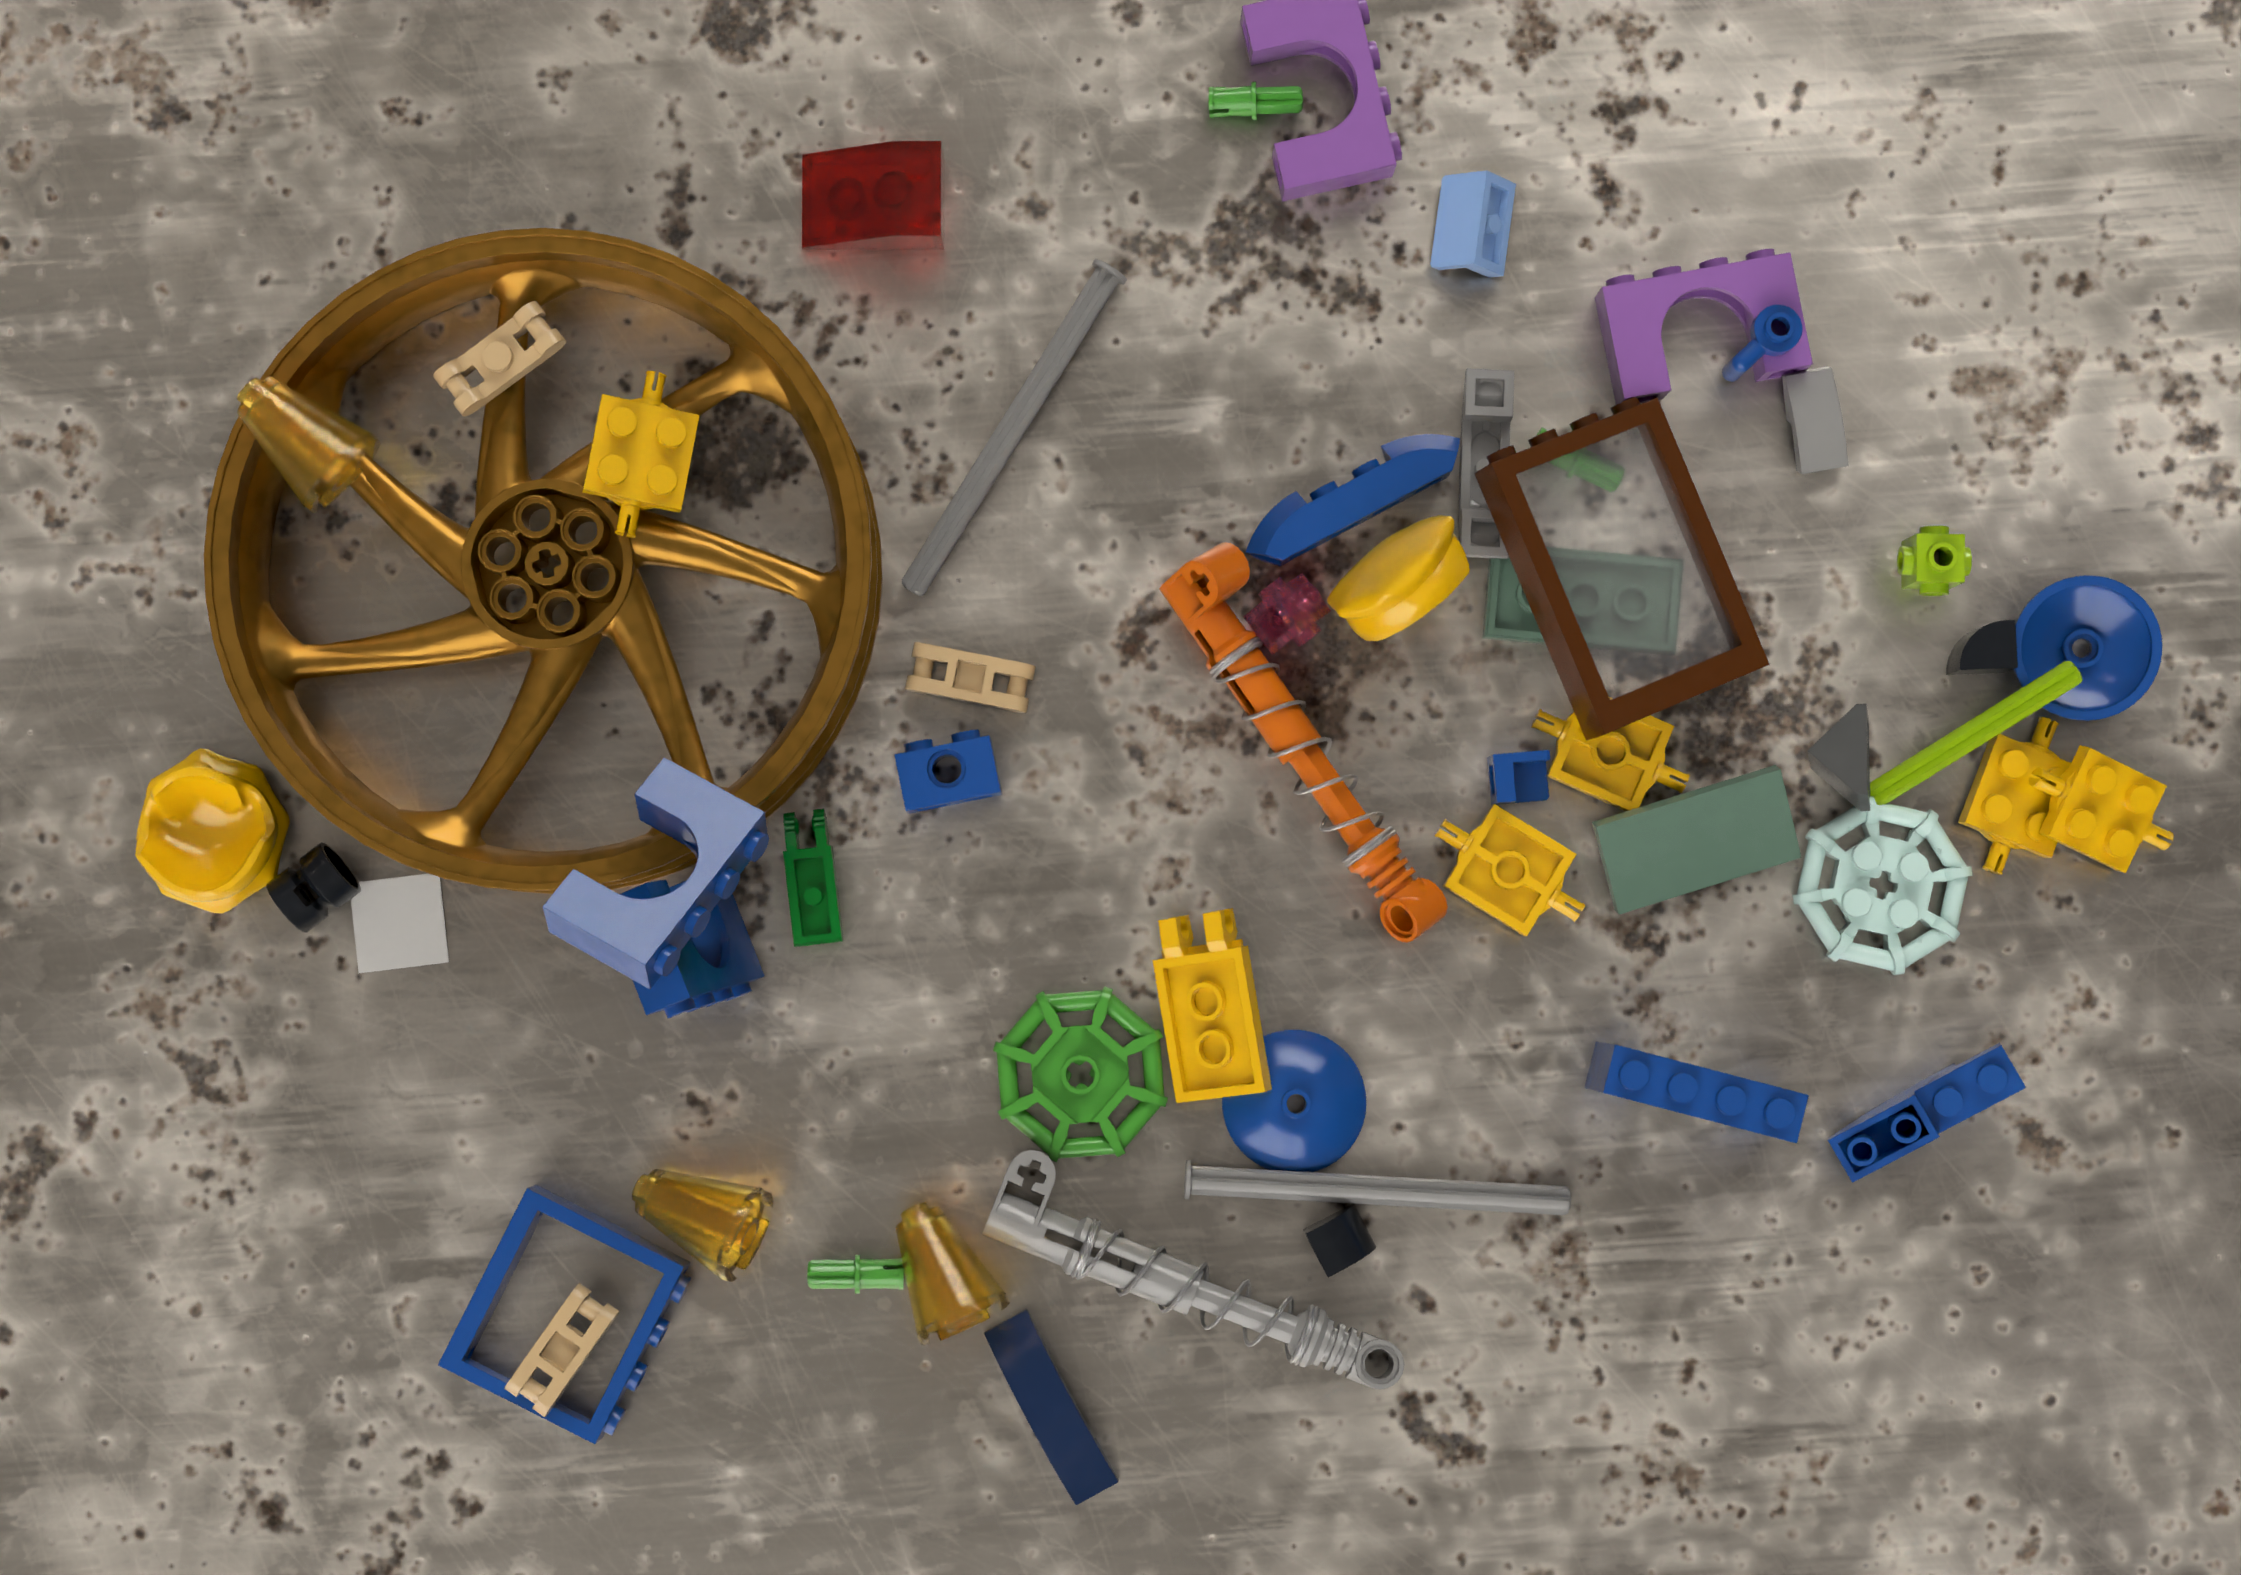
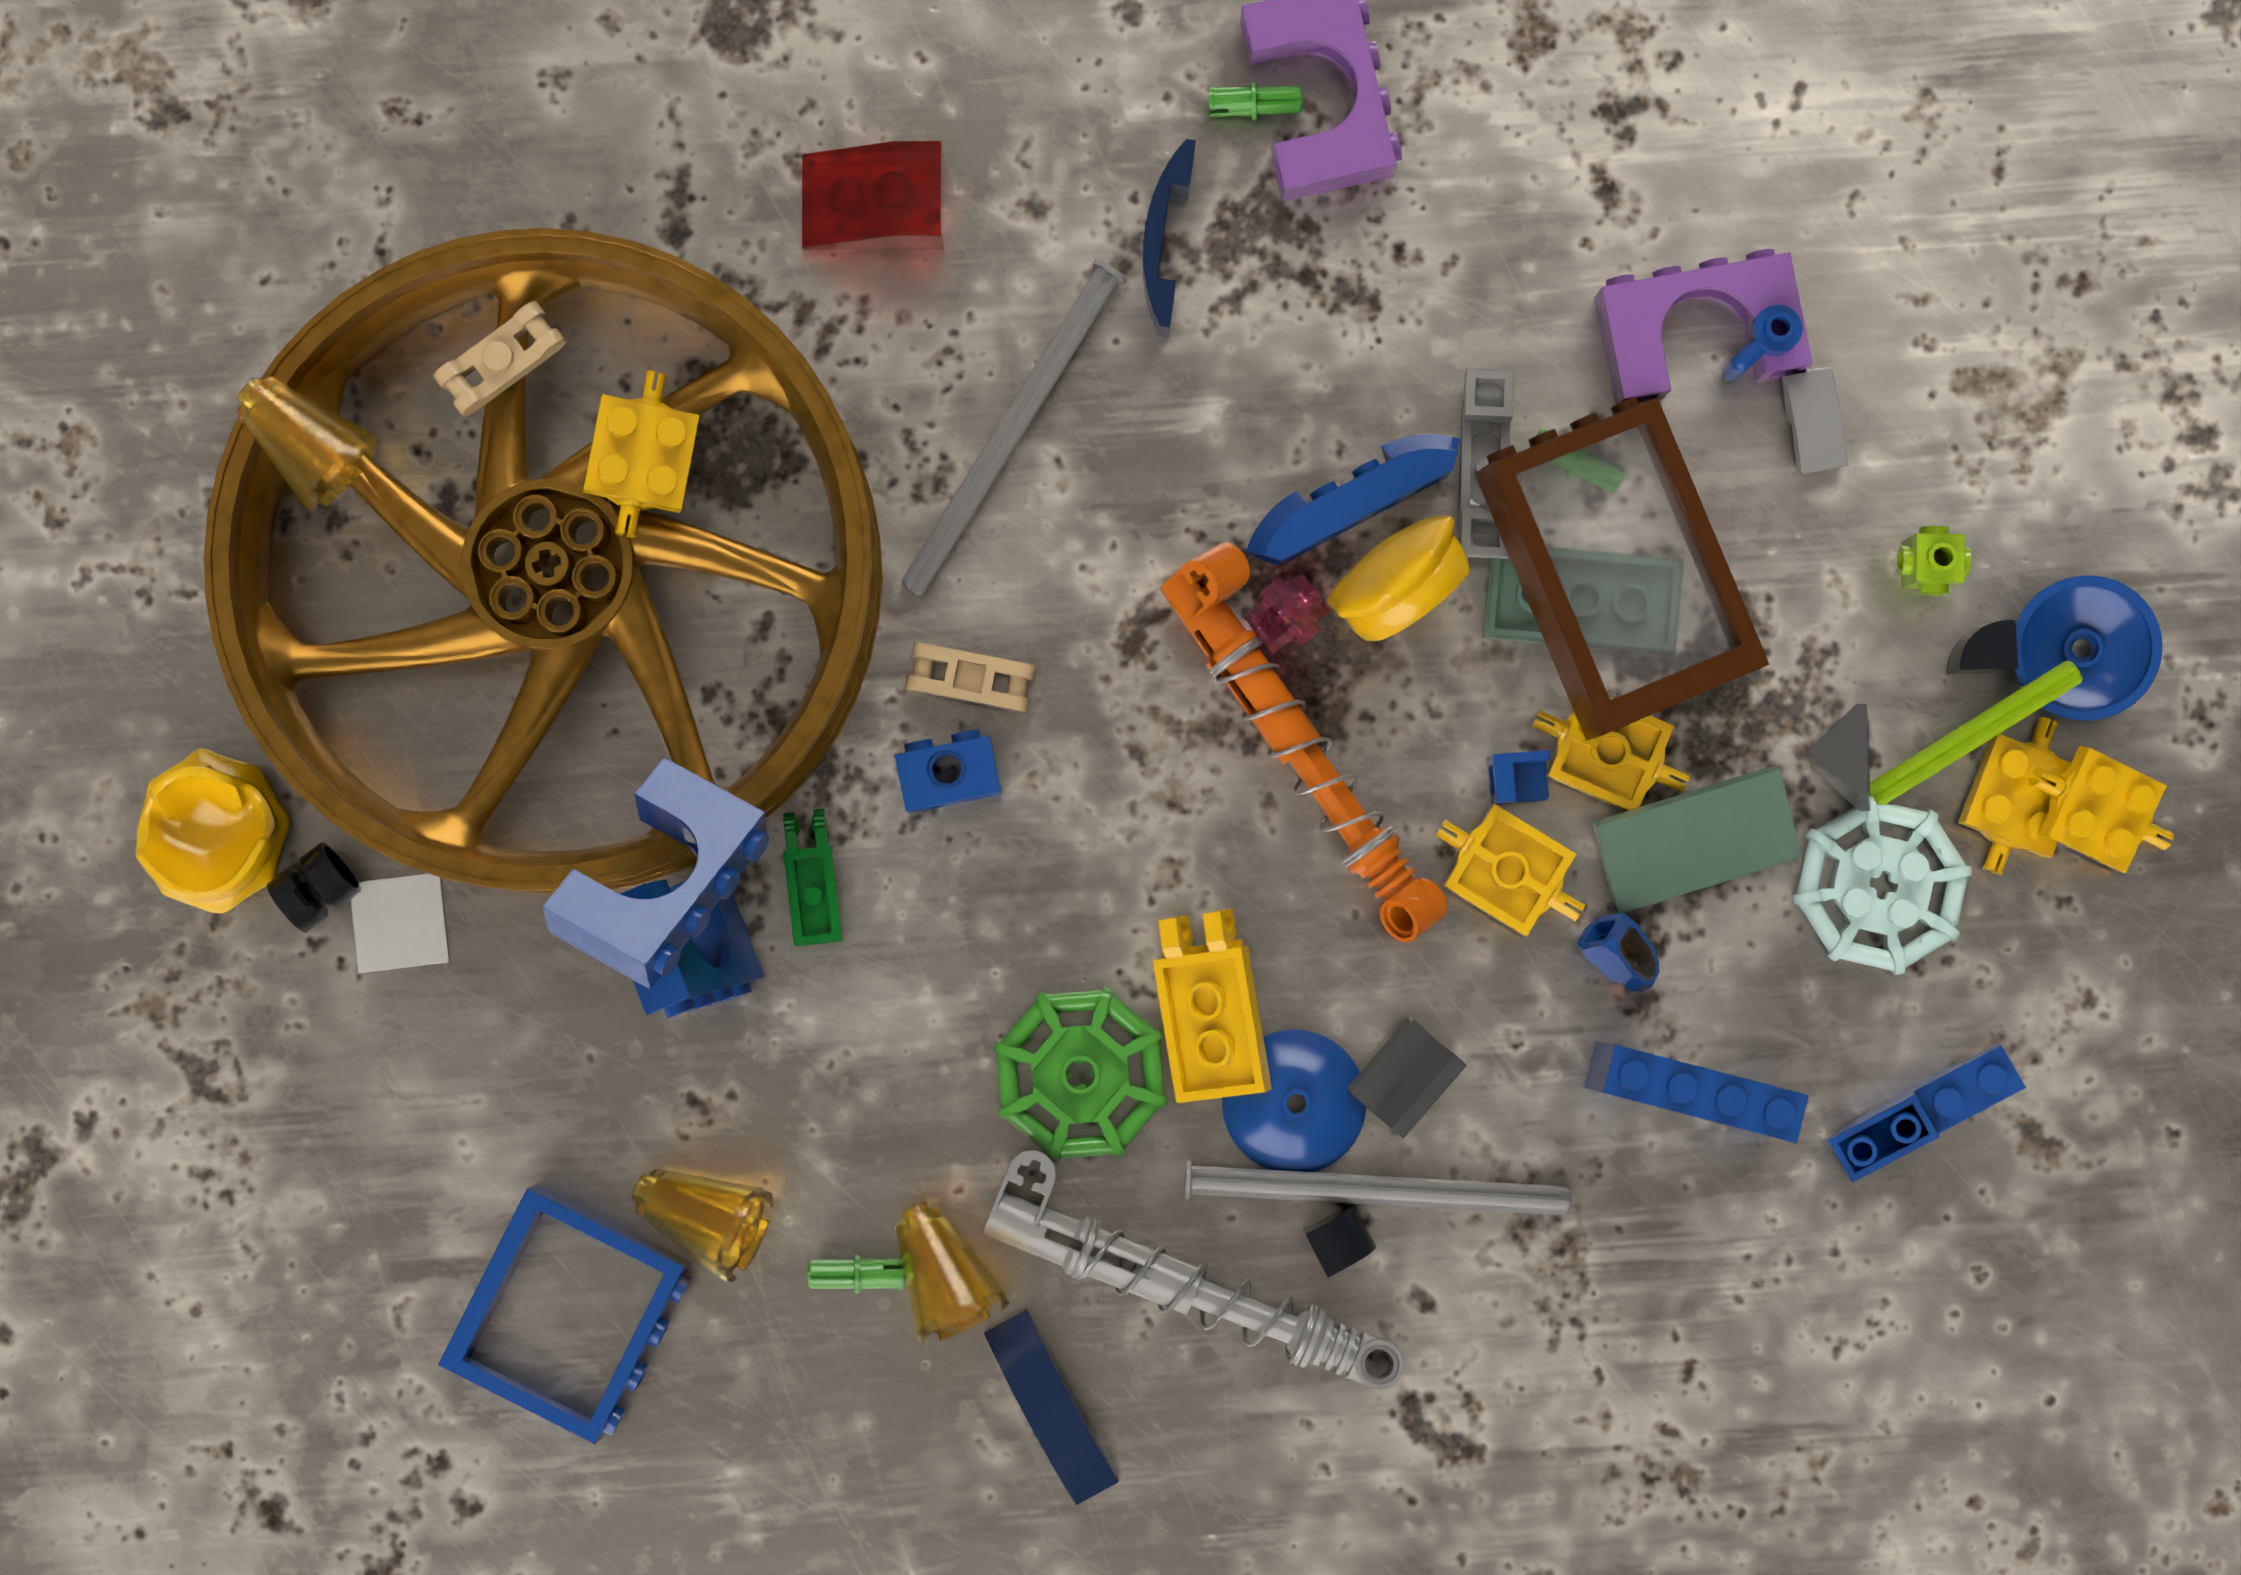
(561, 1350): tan plate -> none
(1172, 183): none -> dark blue slope
(1406, 1077): none -> dark grey panel
(1473, 223): light blue panel -> none
(1620, 951): none -> blue rock

